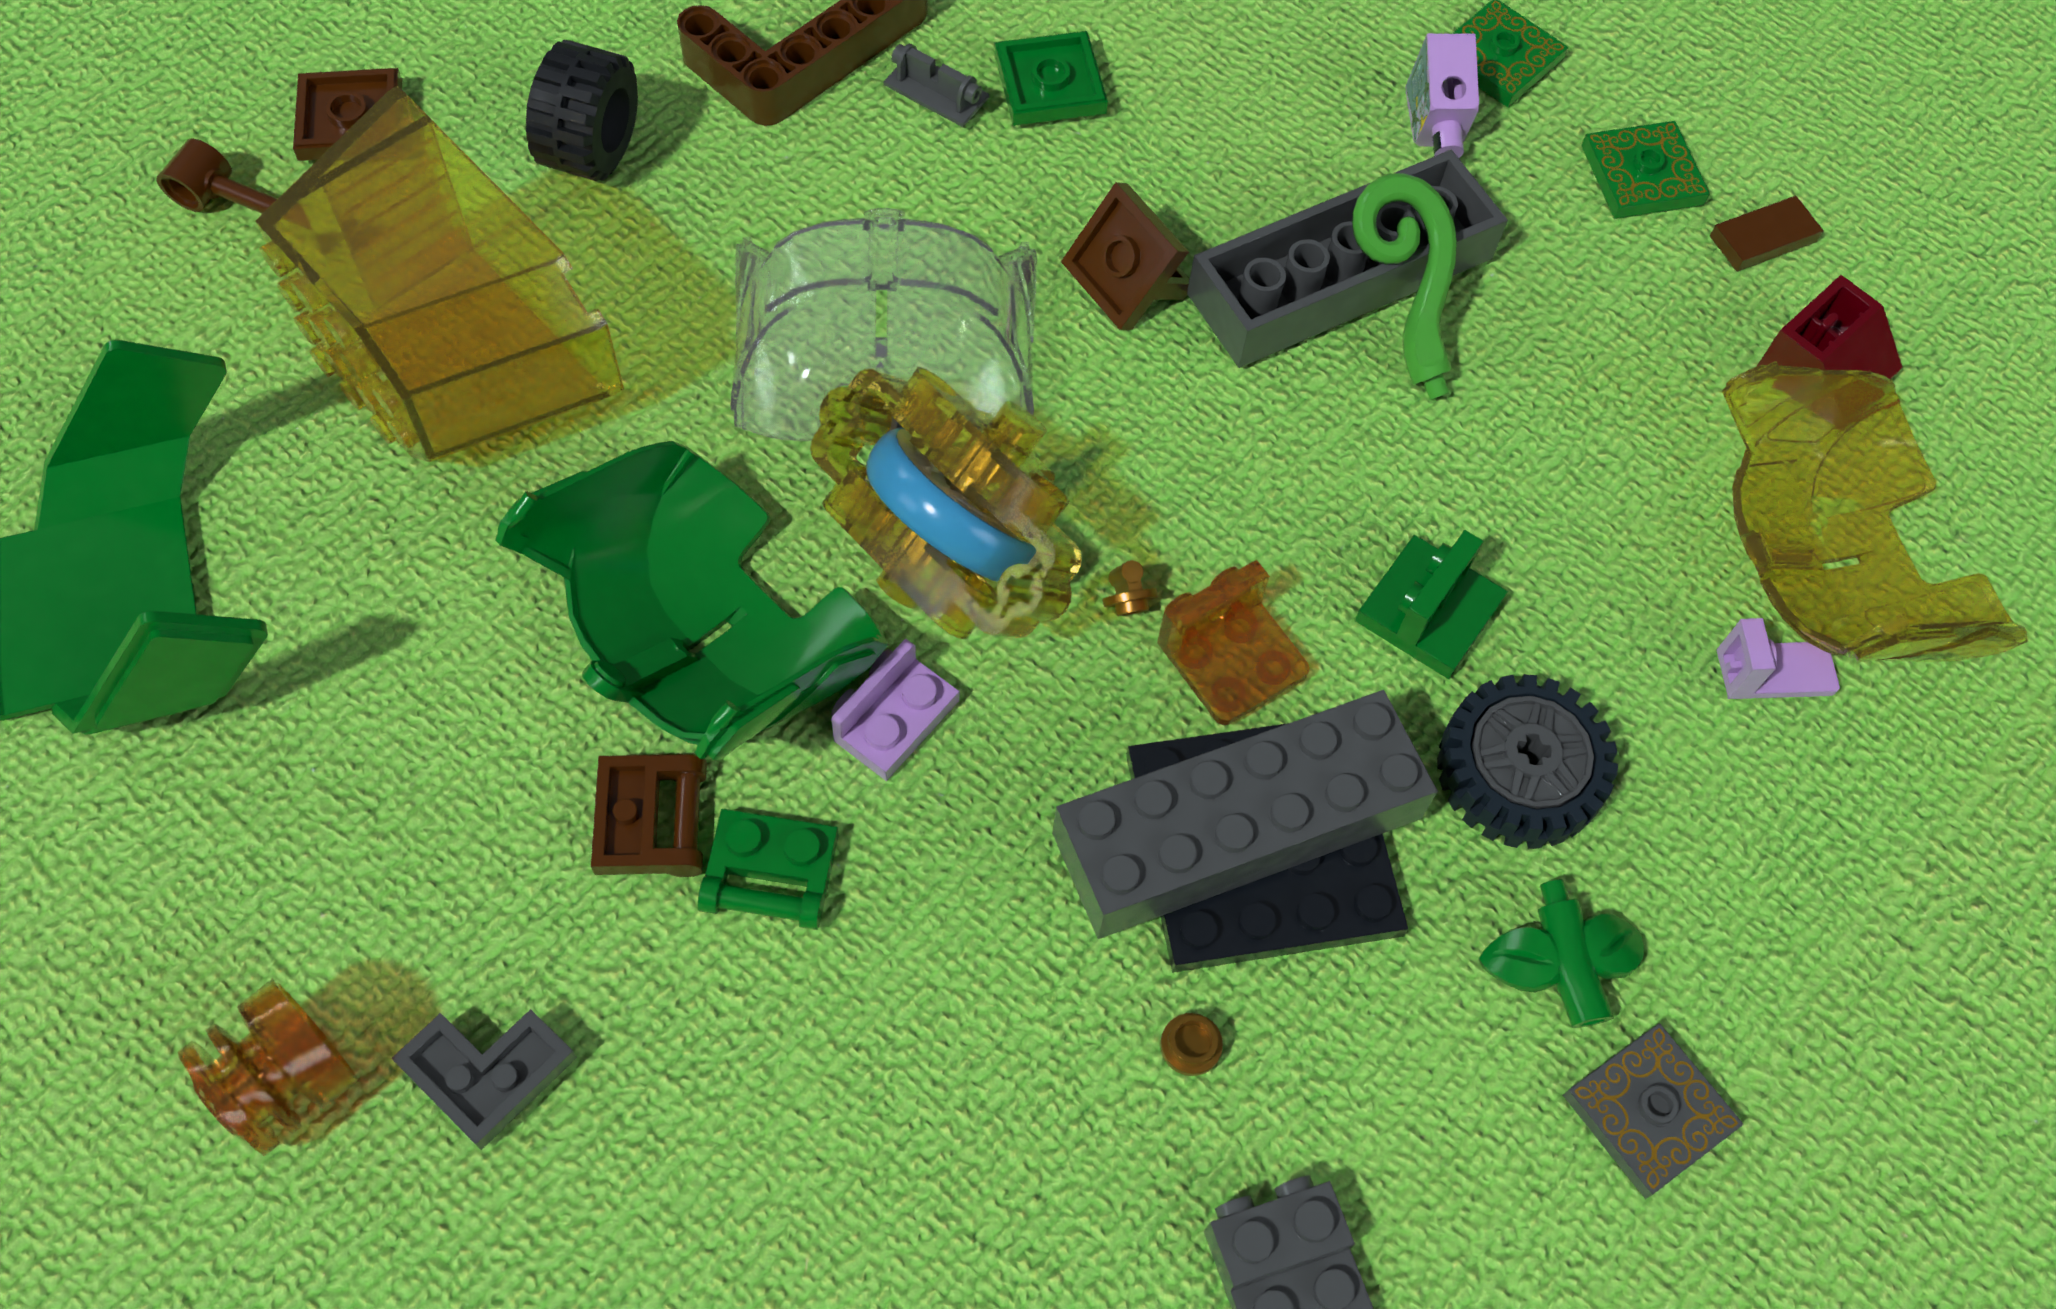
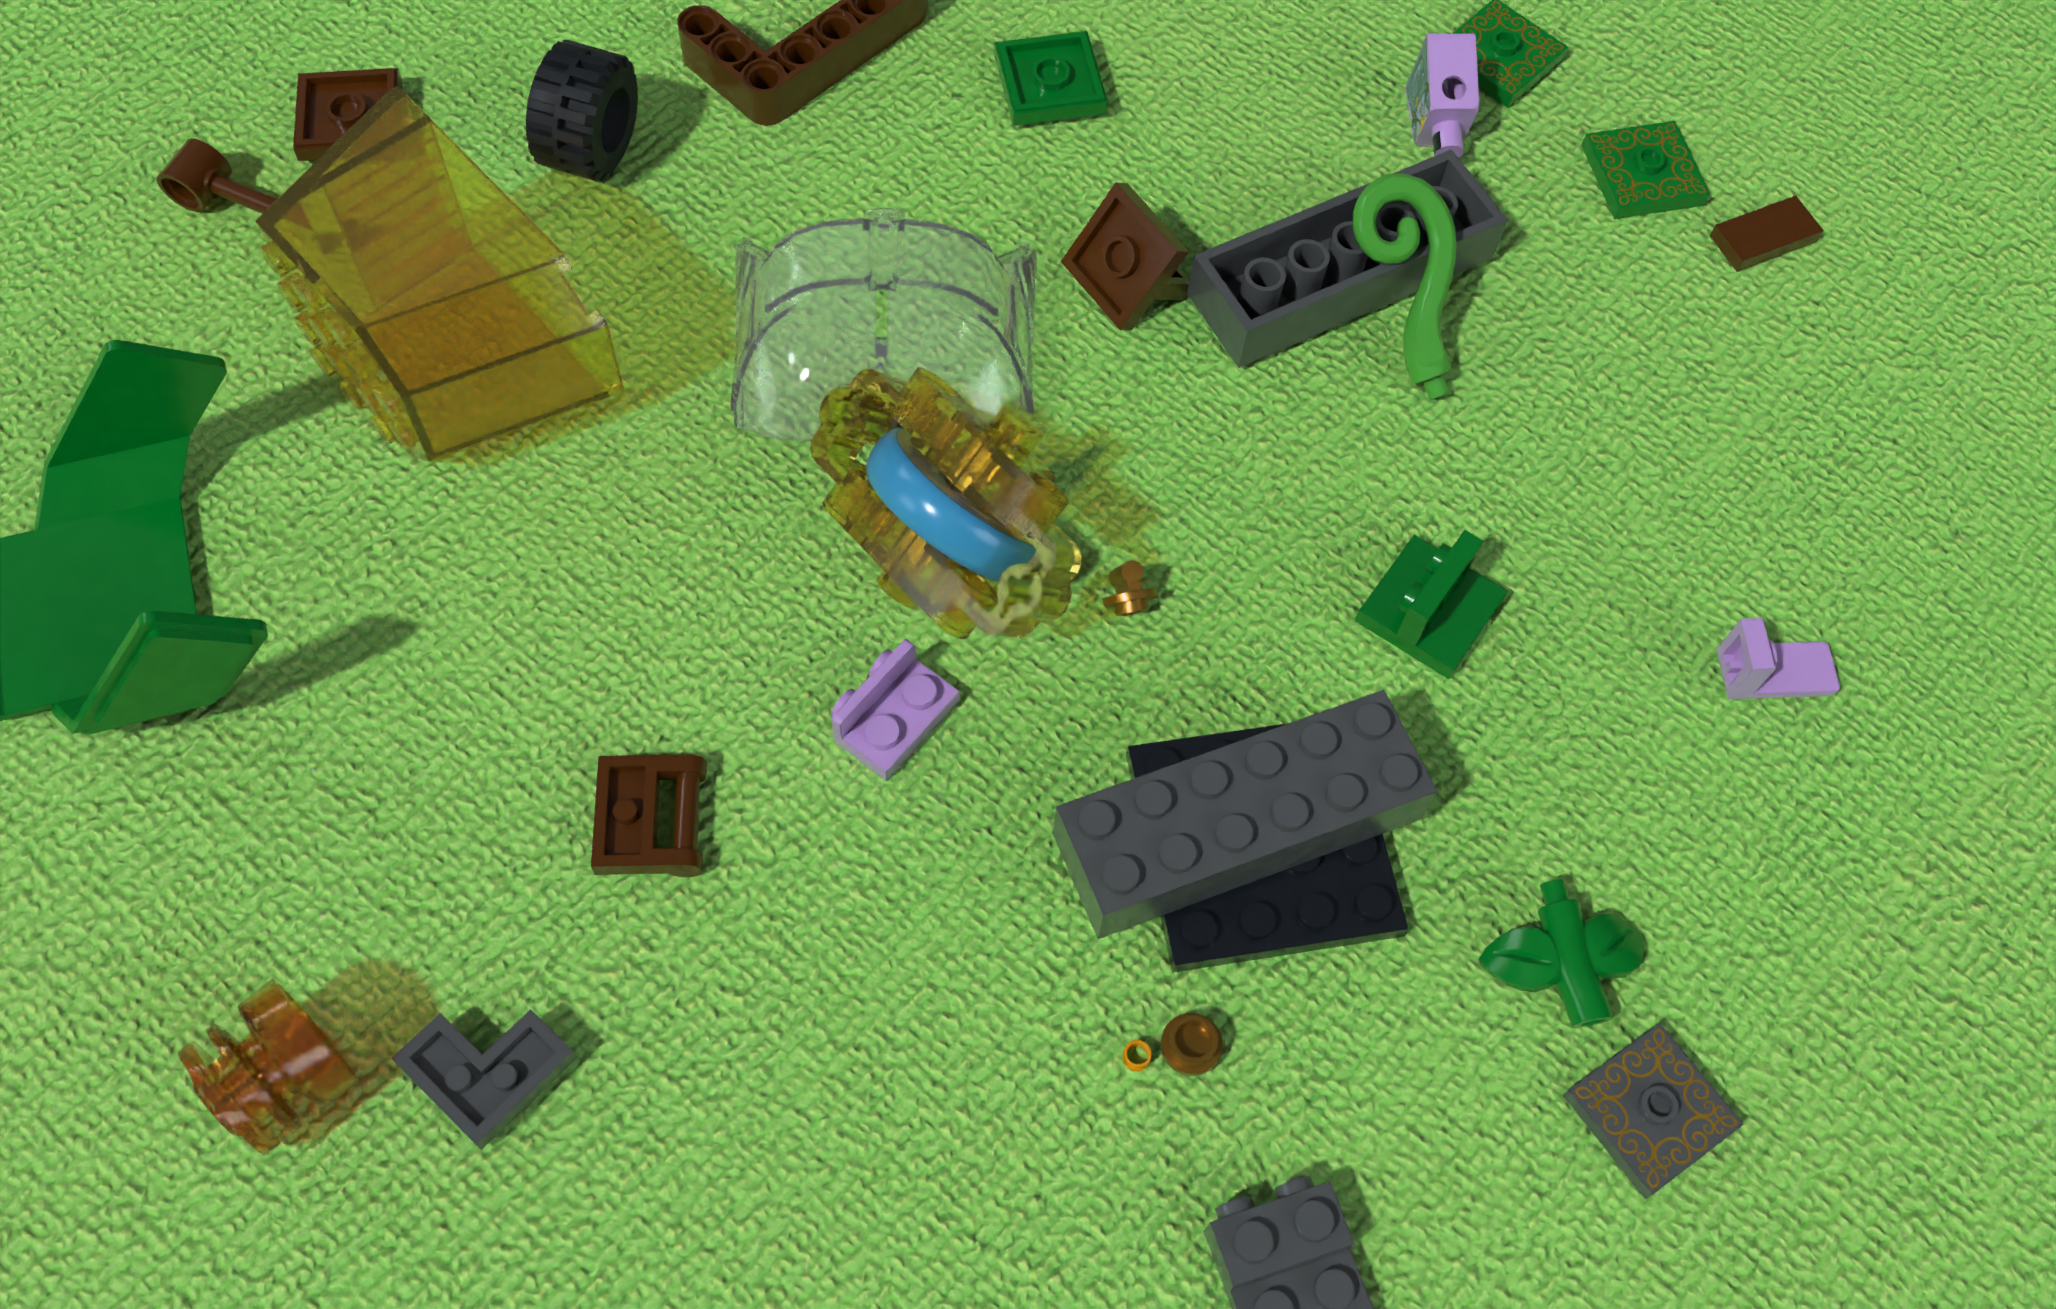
(656, 570): green piece -> none
(773, 852): green plate -> none
(935, 87): dark grey hinge -> none
(1140, 1044): none -> light orange piece
(1230, 644): clear orange bracket -> none
(1527, 761): wheel -> none
(1818, 489): clear yellow piece -> none
(1838, 332): dark red slope -> none

